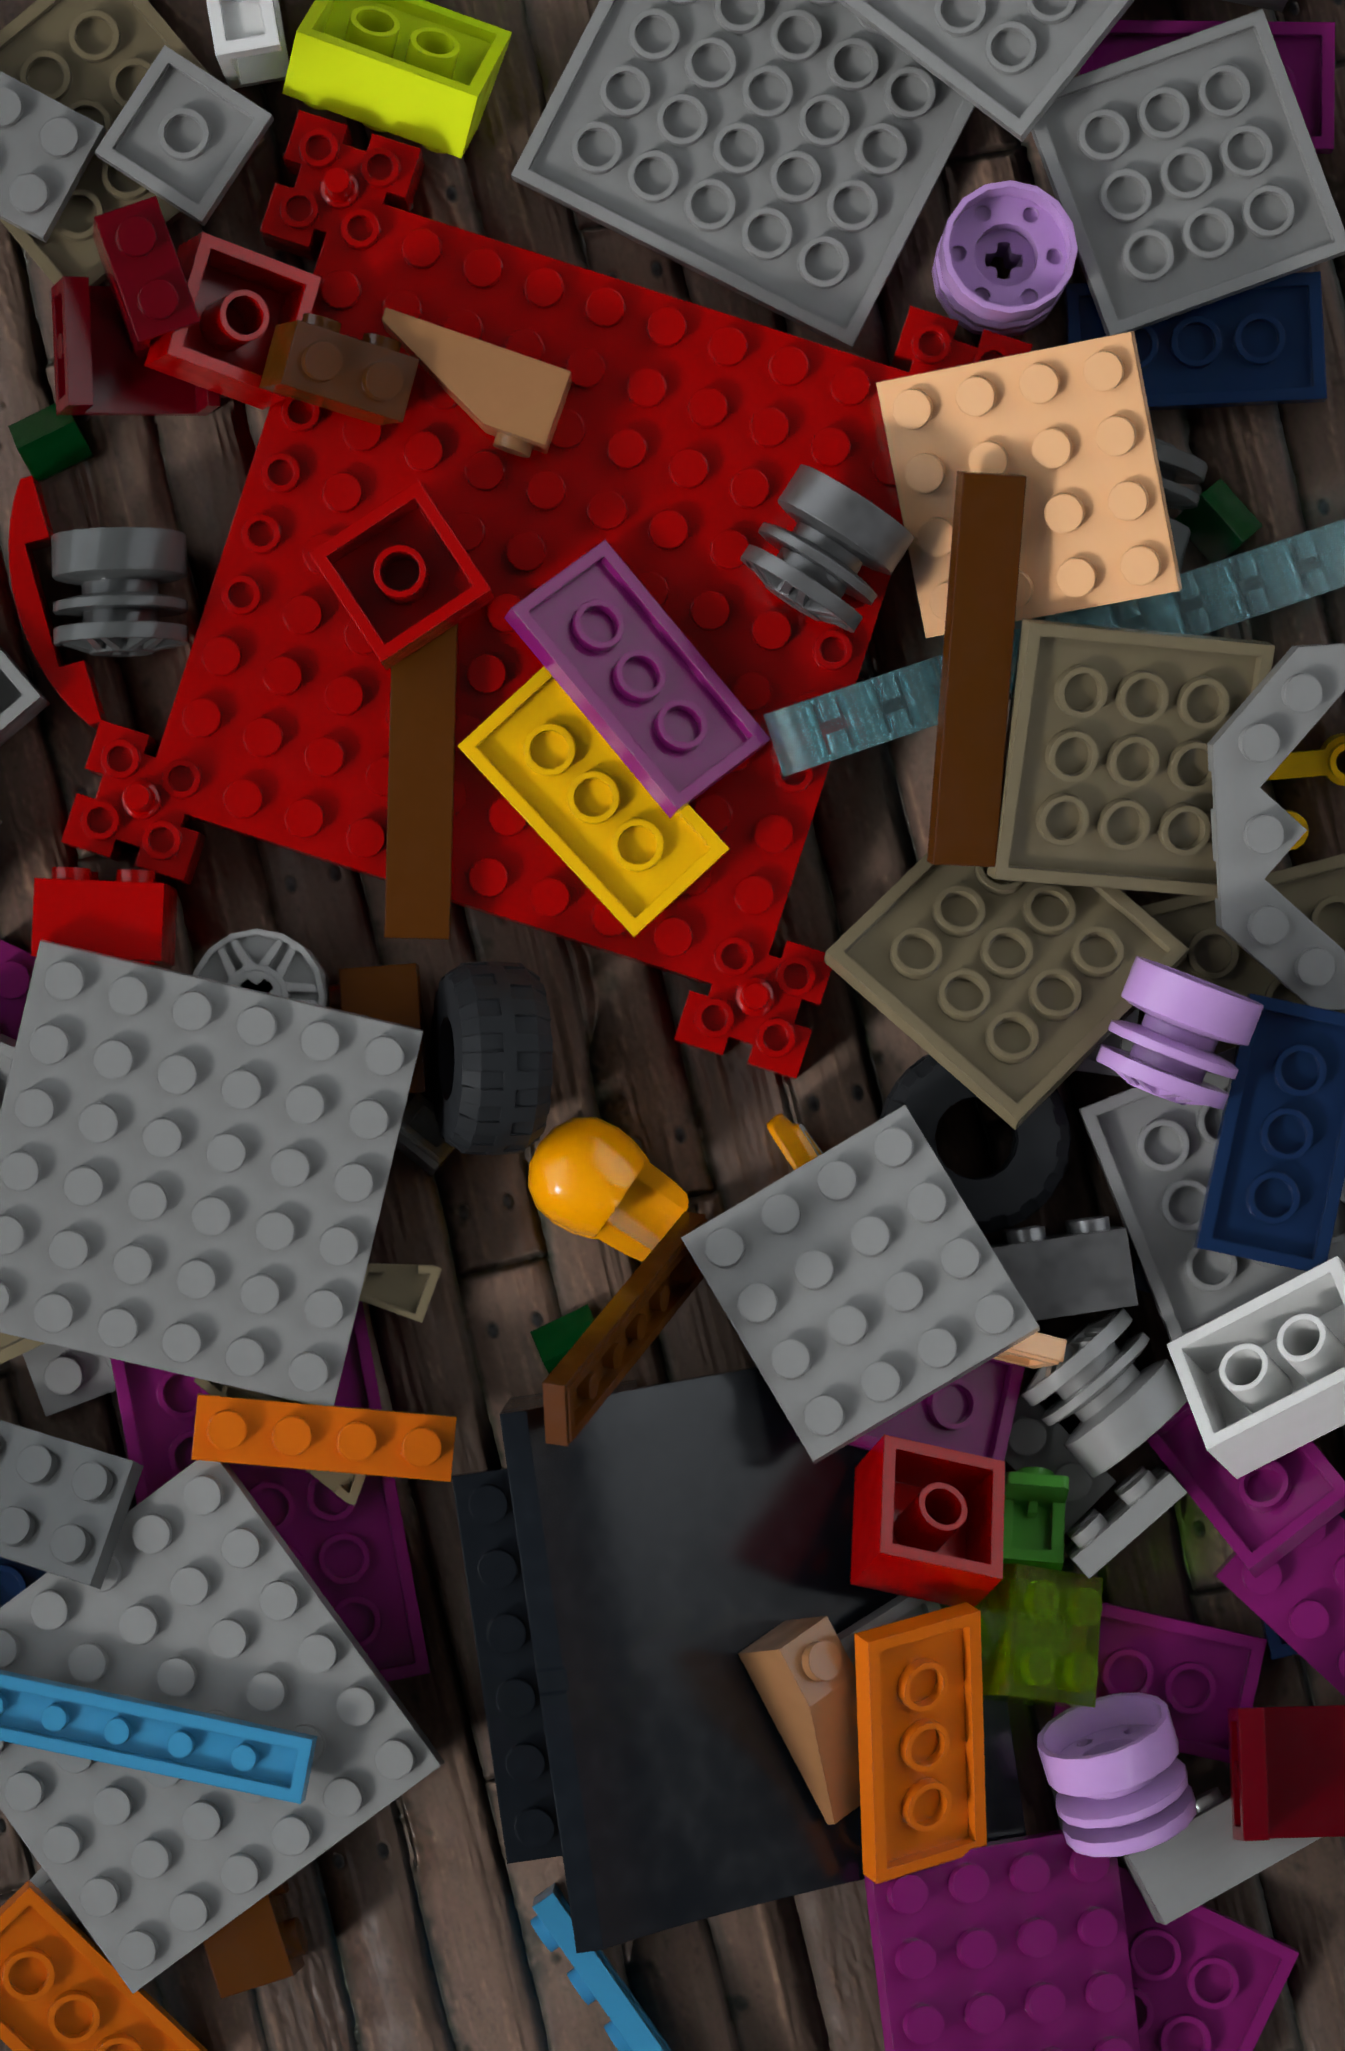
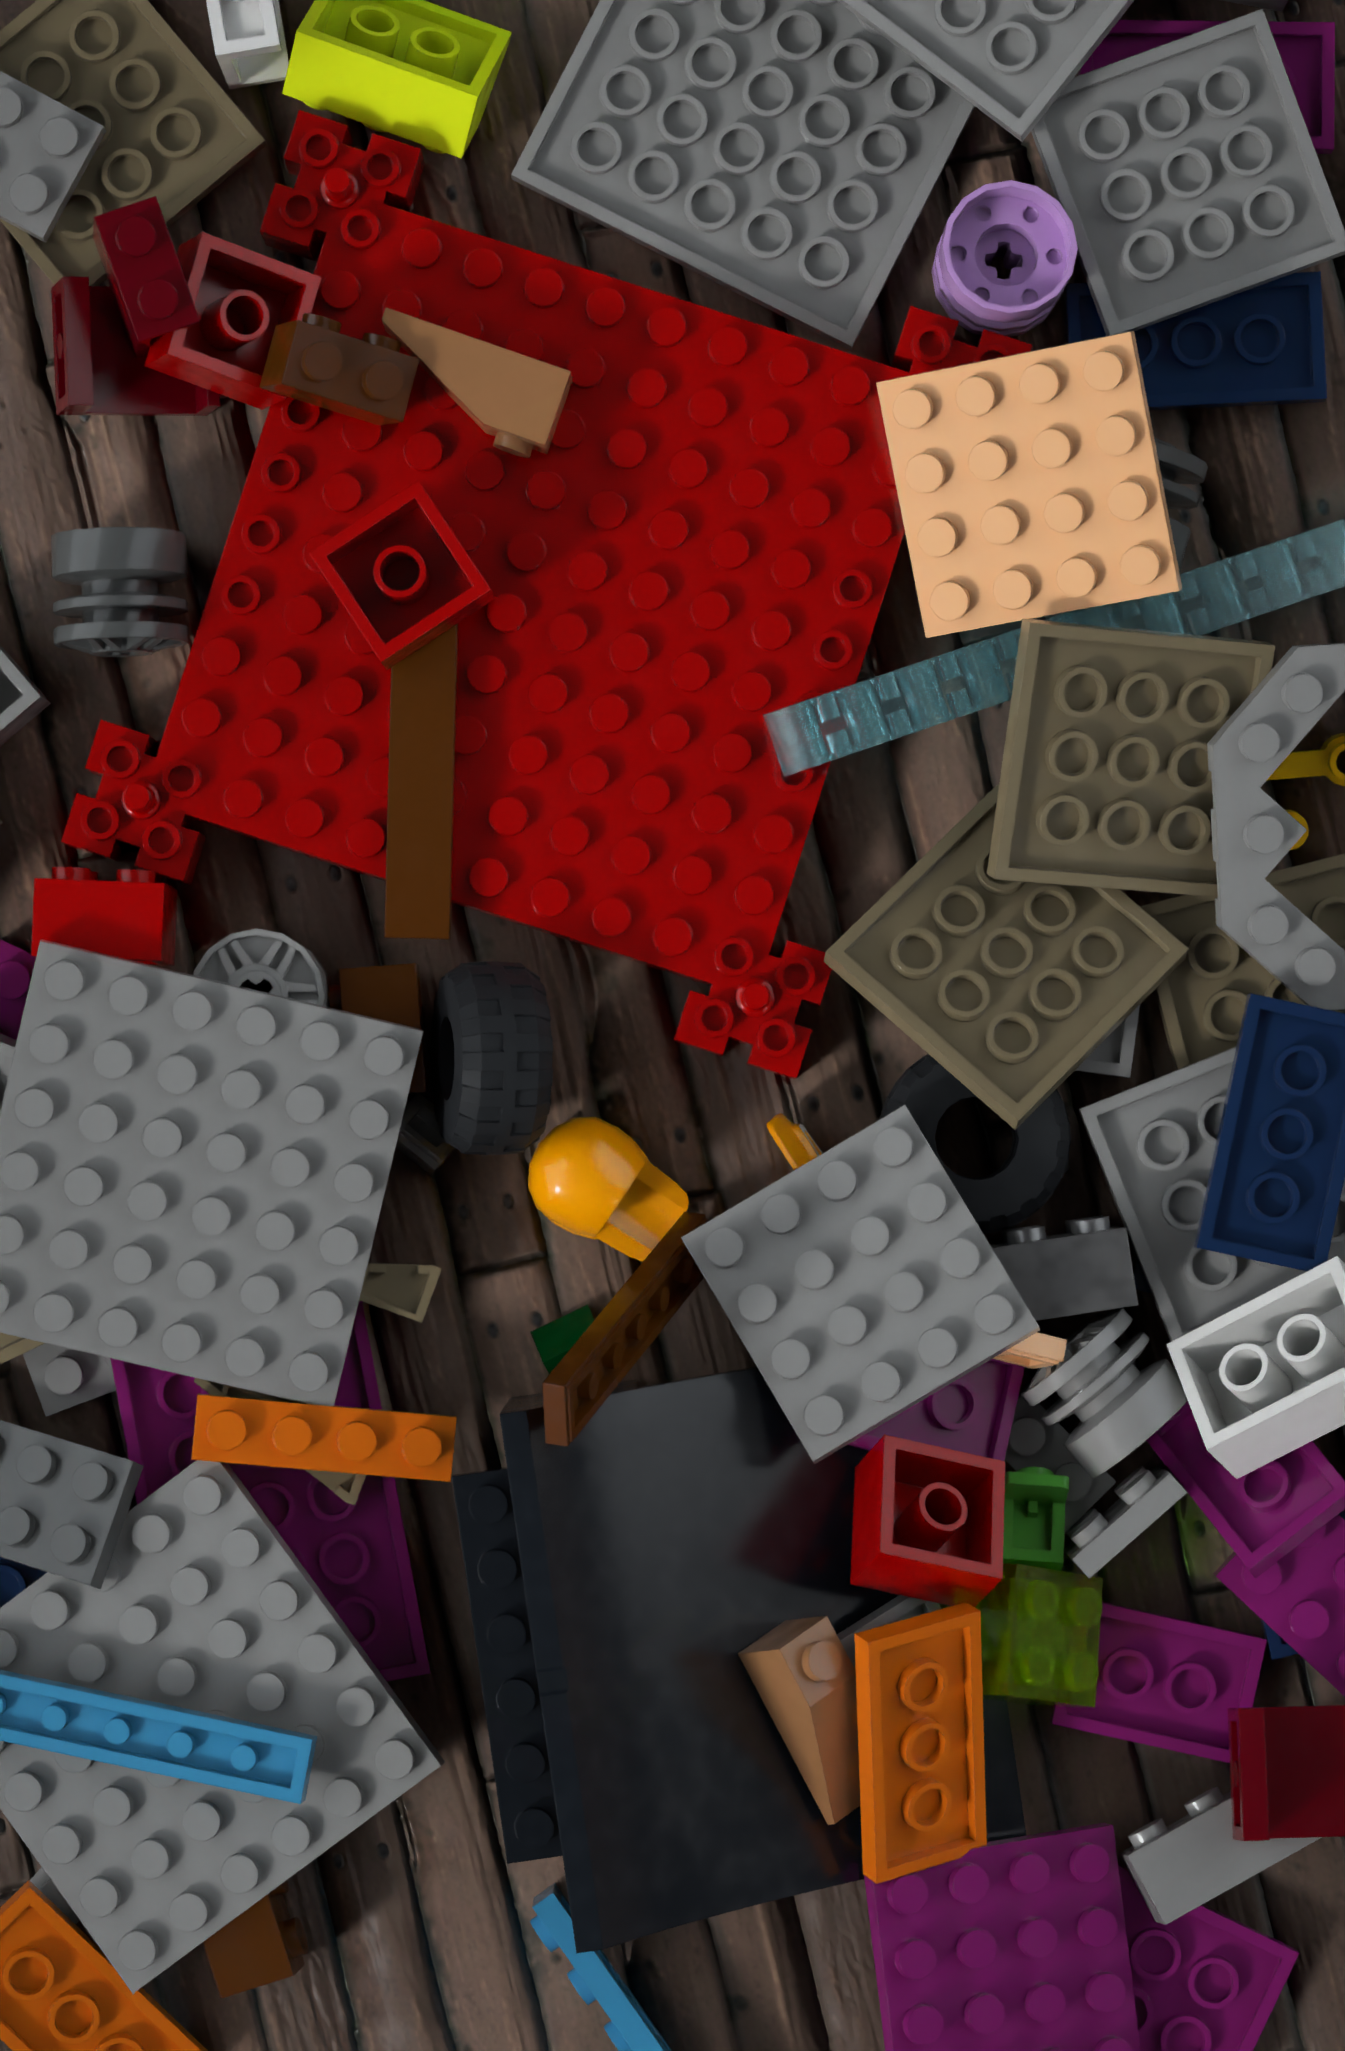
(28, 532): red slope -> none
(50, 443): dark green slope -> none
(184, 135): light grey plate -> none
(590, 804): yellow plate -> none
(637, 678): magenta plate -> none
(827, 548): flat silver wheel -> none
(976, 668): reddish brown tile -> none
(1117, 1775): lavender wheel -> none
(1179, 1034): lavender wheel -> none
(1219, 522): dark green slope -> none

